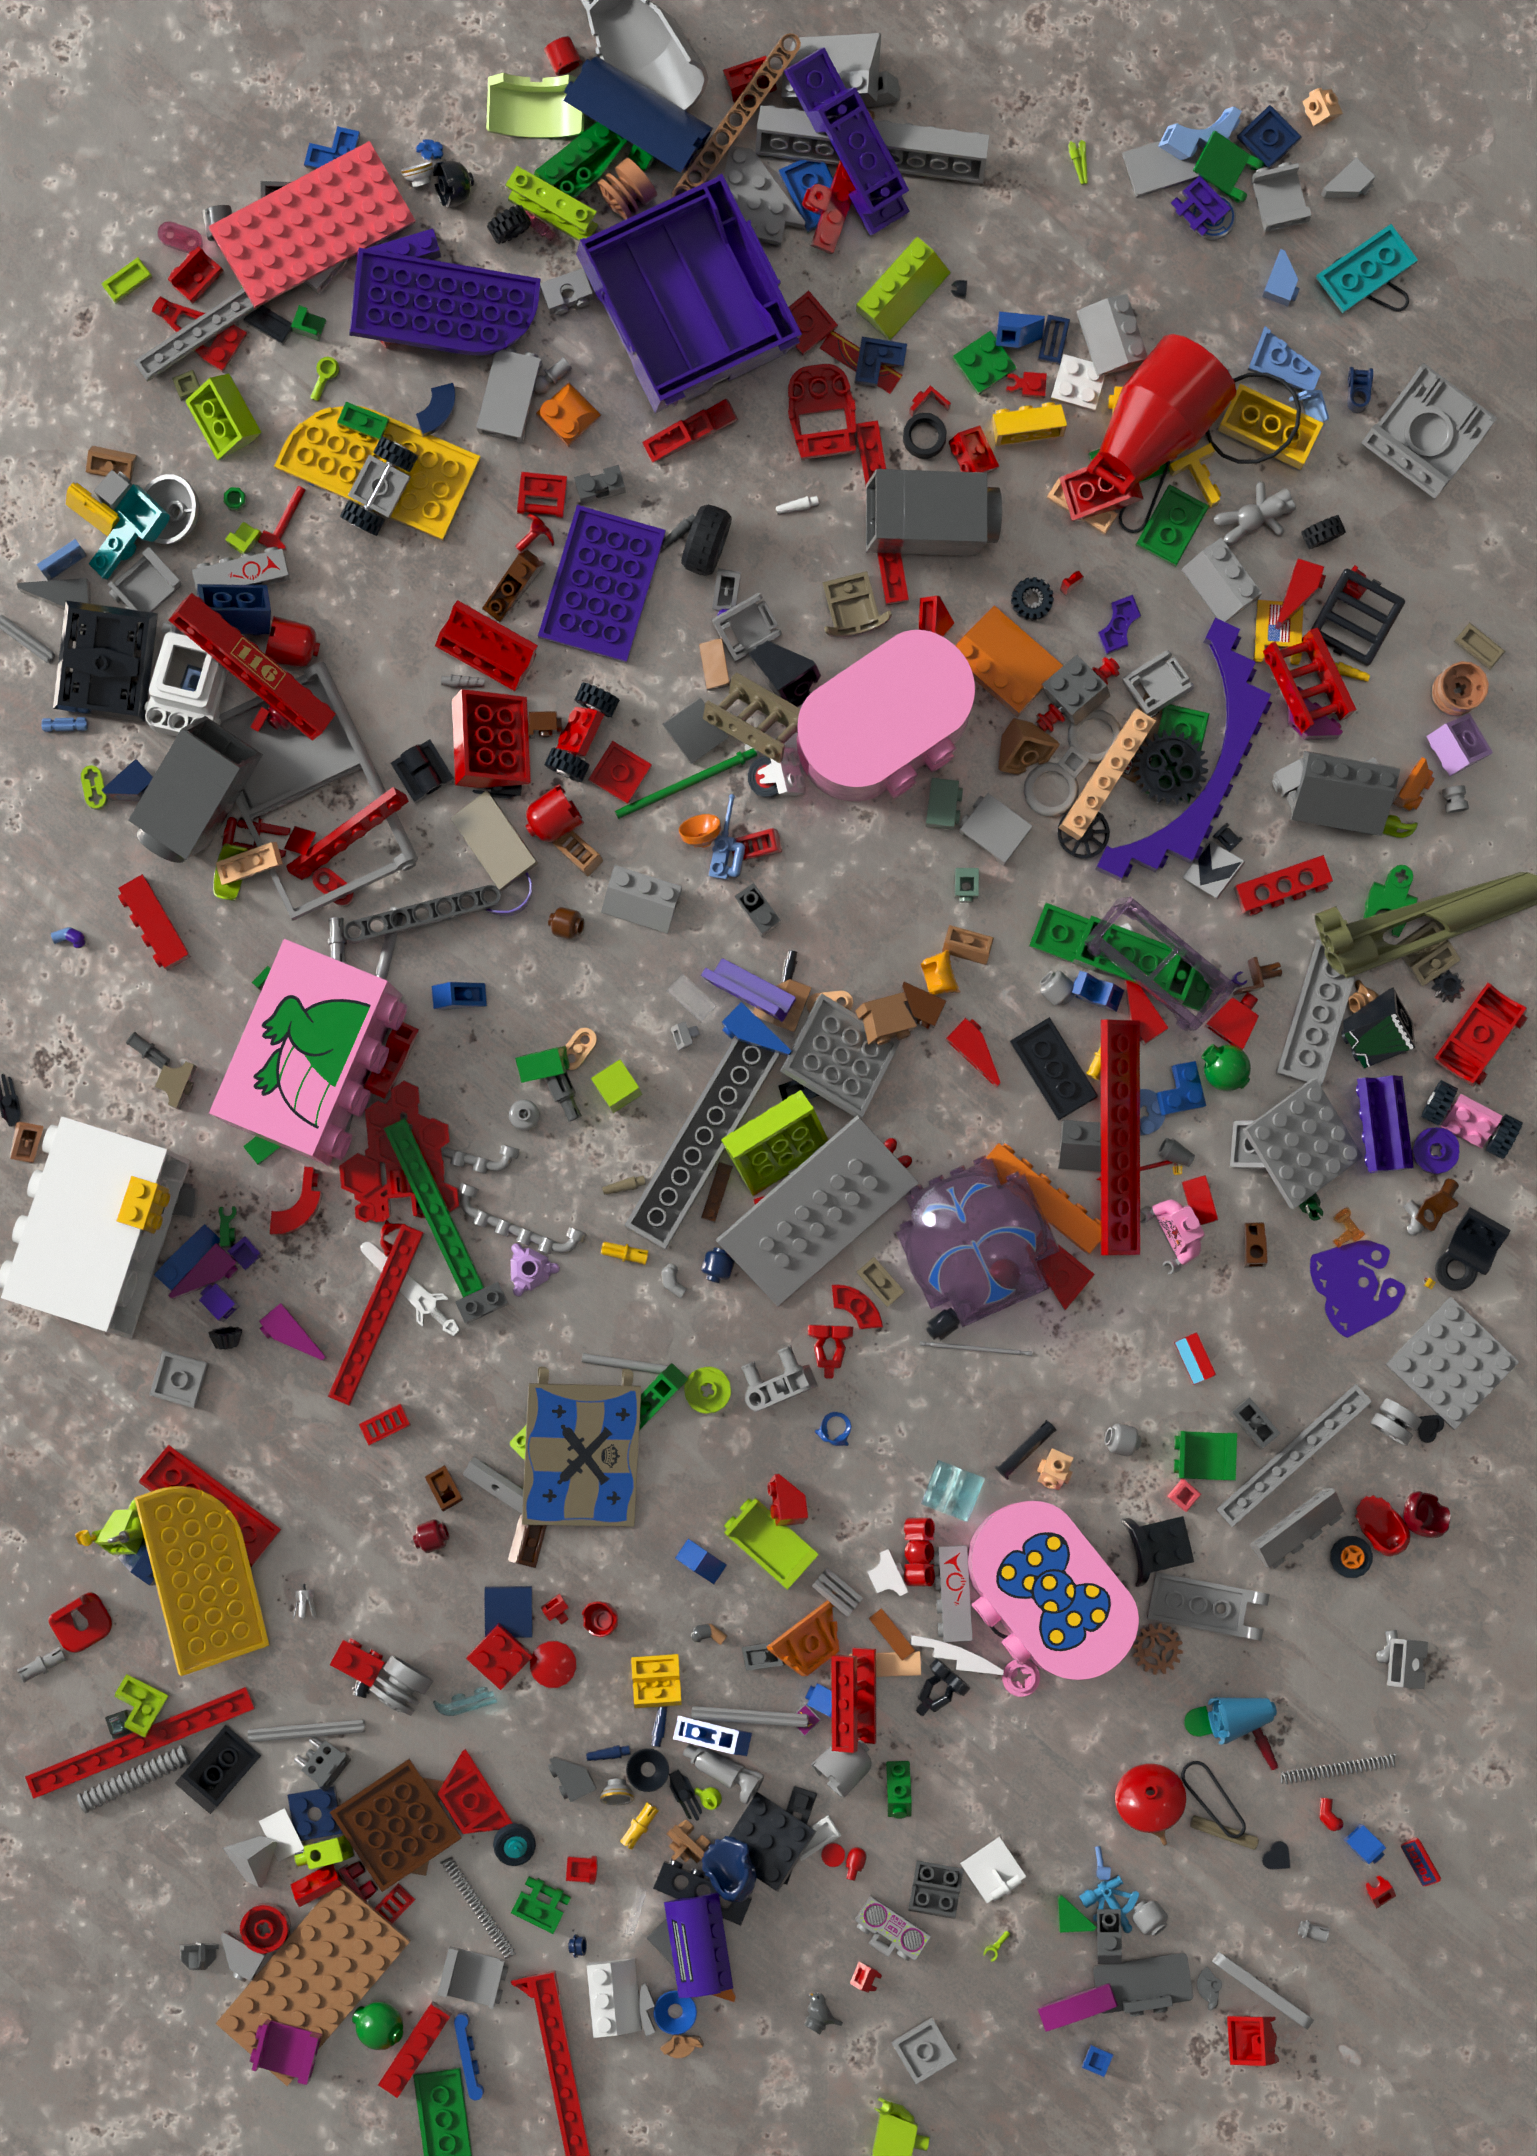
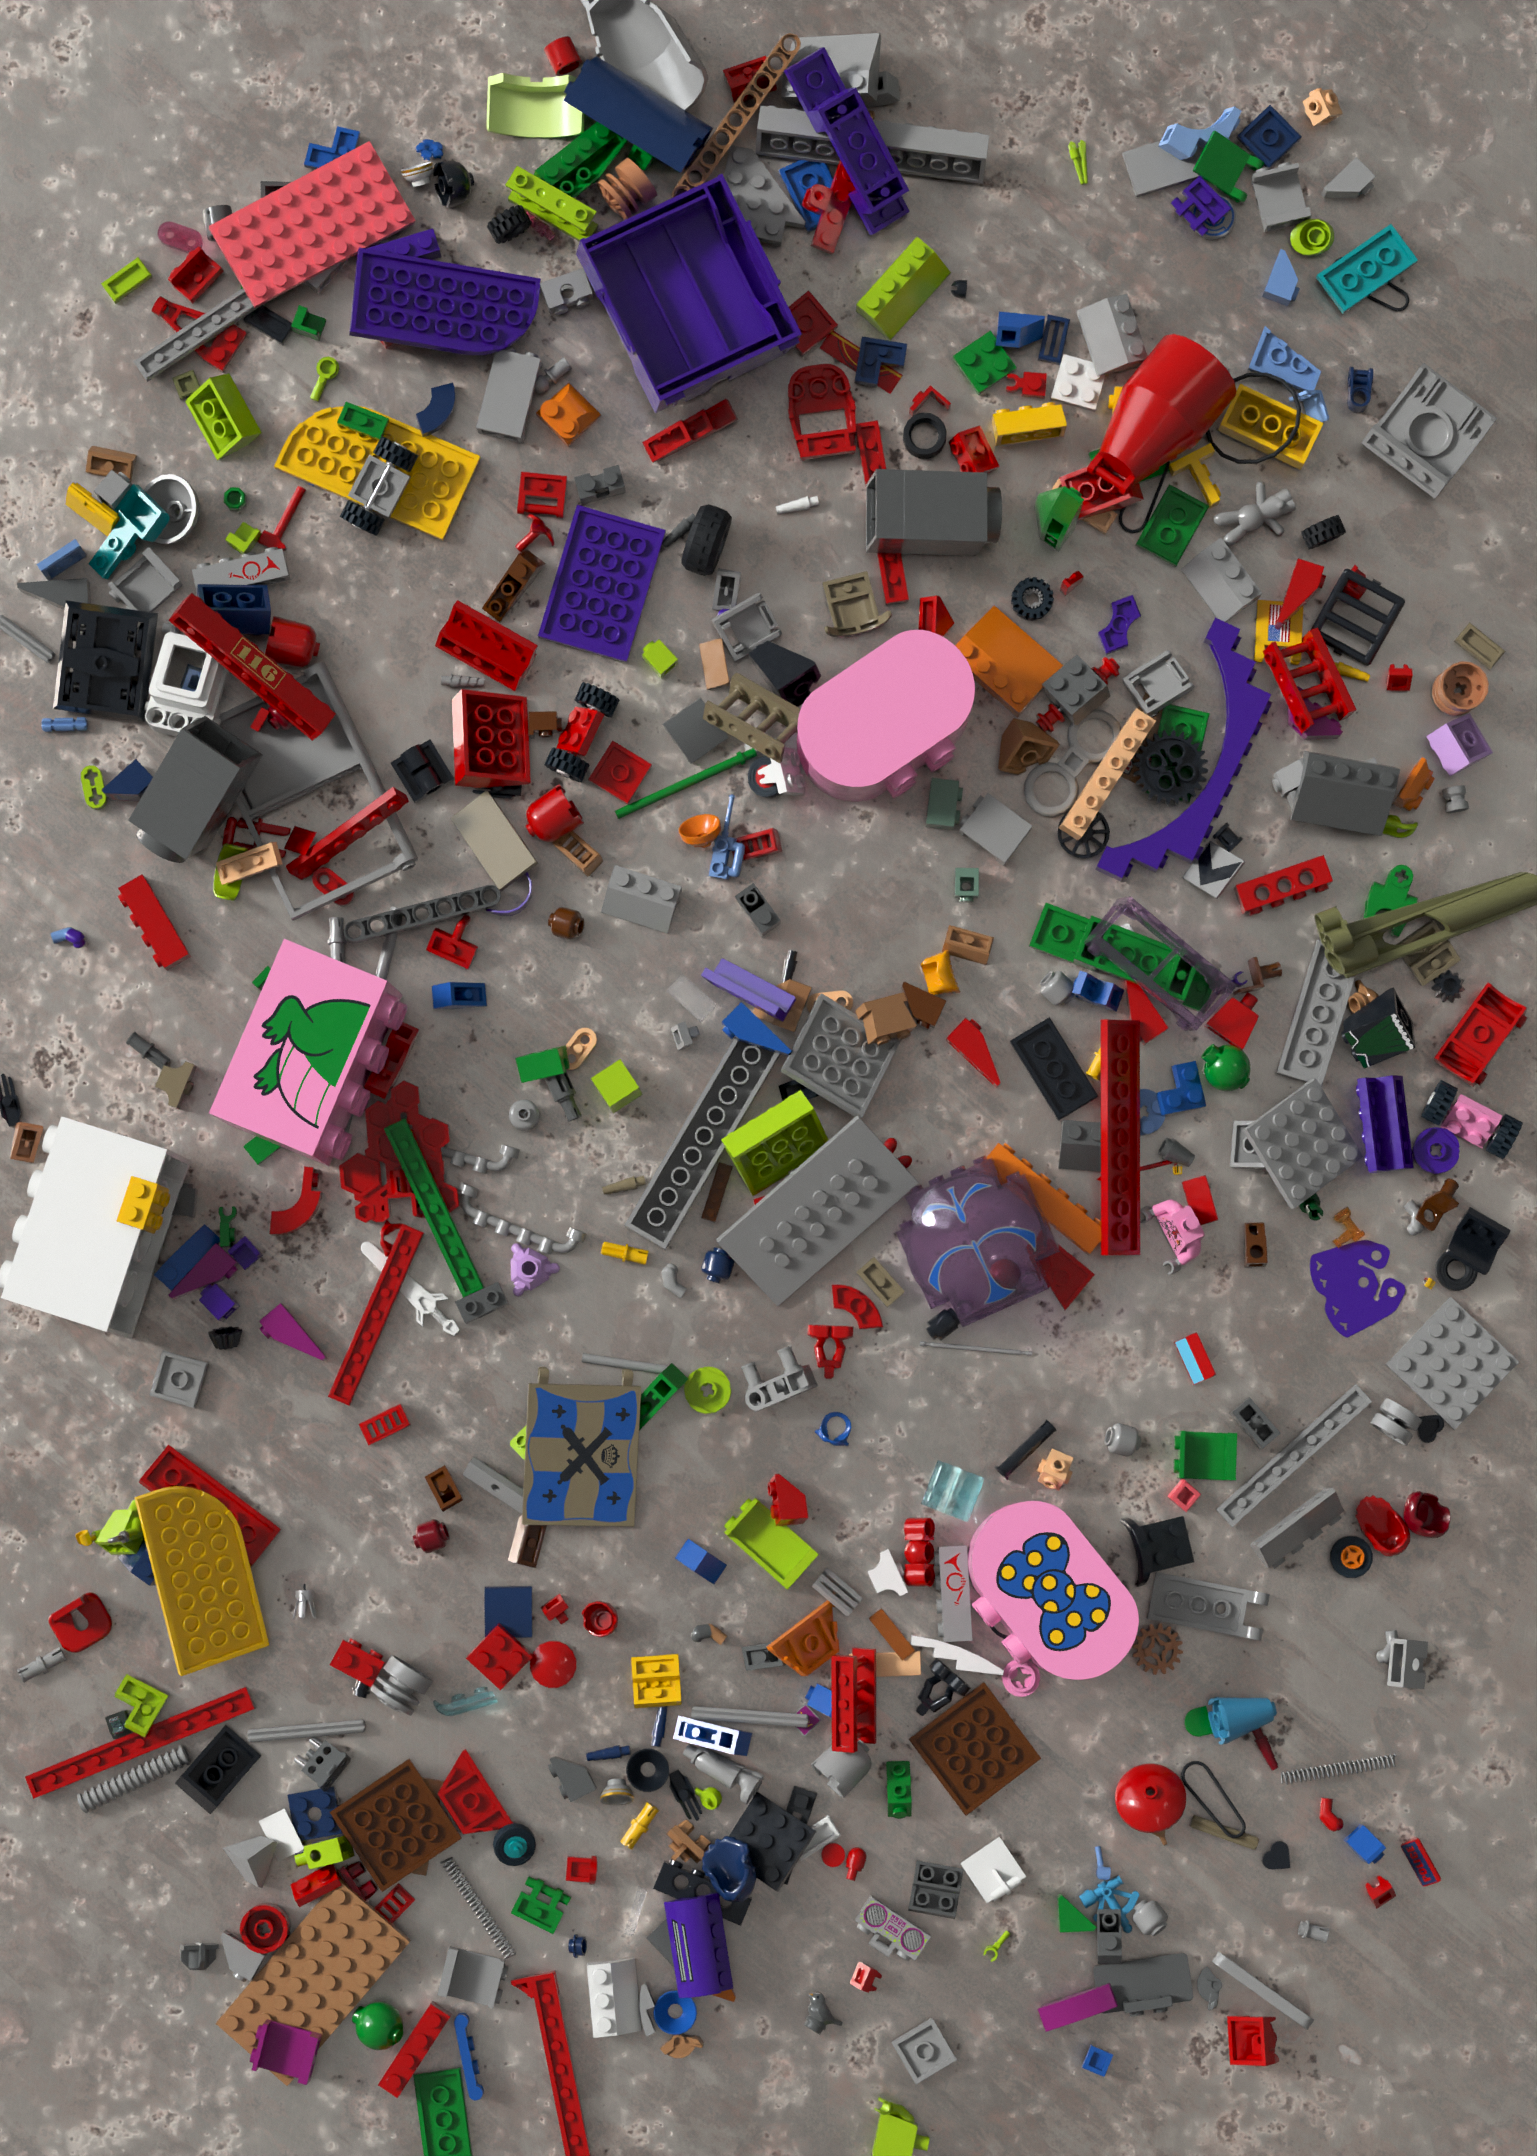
(452, 946): none -> red plate
(659, 658): none -> lime brick
(974, 1748): none -> reddish brown plate
(1057, 515): none -> green wedge
(1312, 237): none -> lime hat
(1399, 678): none -> red tile

